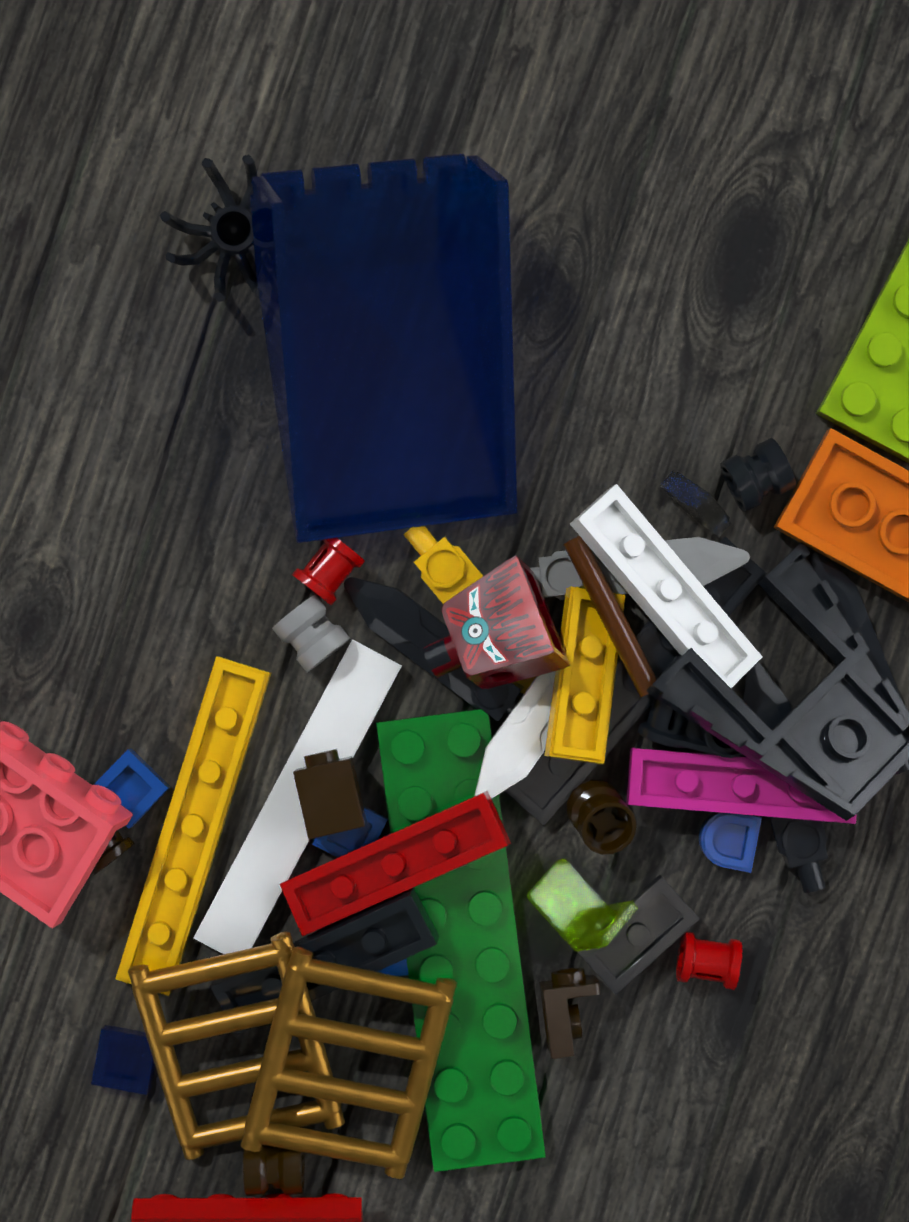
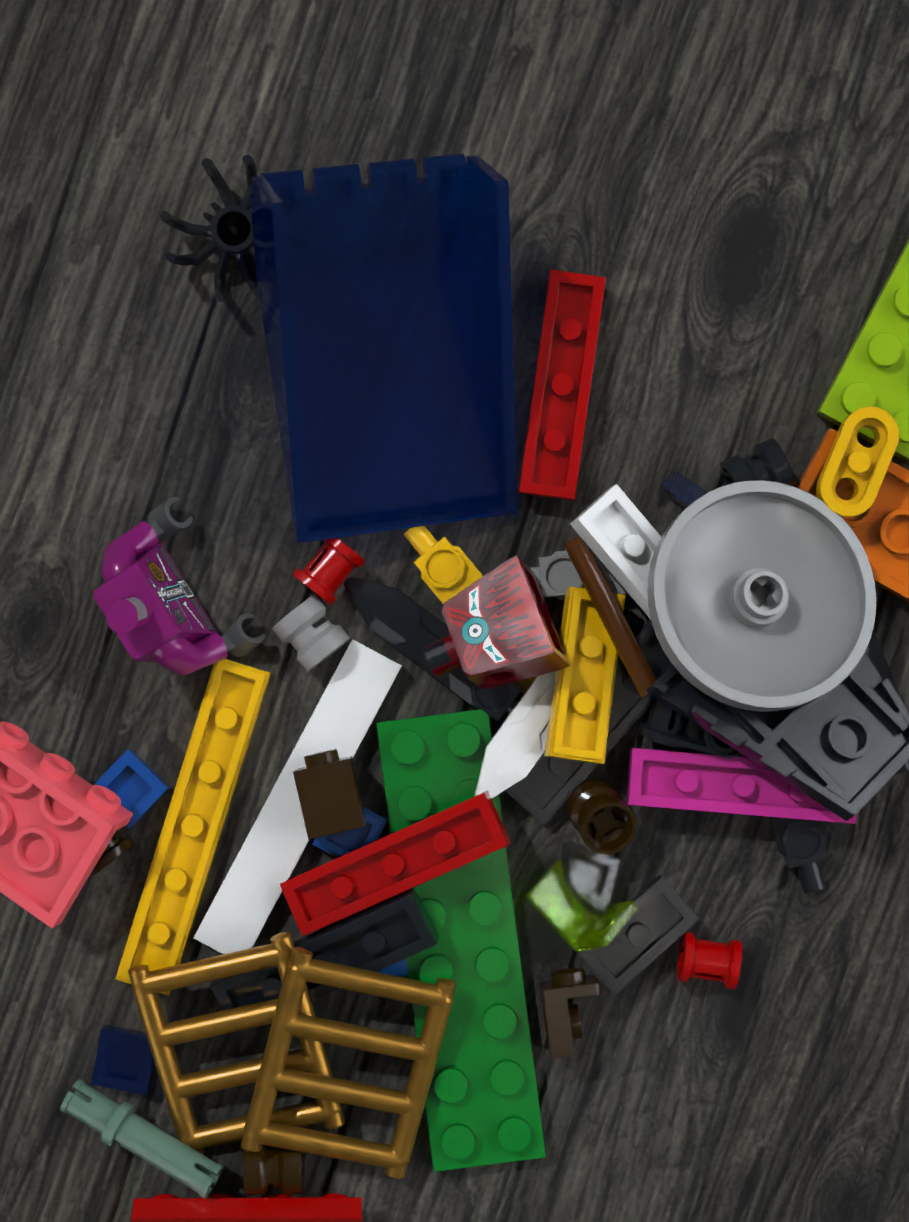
(124, 1127): none -> sand green pin
(154, 606): none -> magenta torso
(562, 385): none -> red plate
(589, 876): none -> clear smoke tile
(730, 840): blue tile -> none
(761, 596): none -> light grey dish
(858, 464): none -> yellow plate

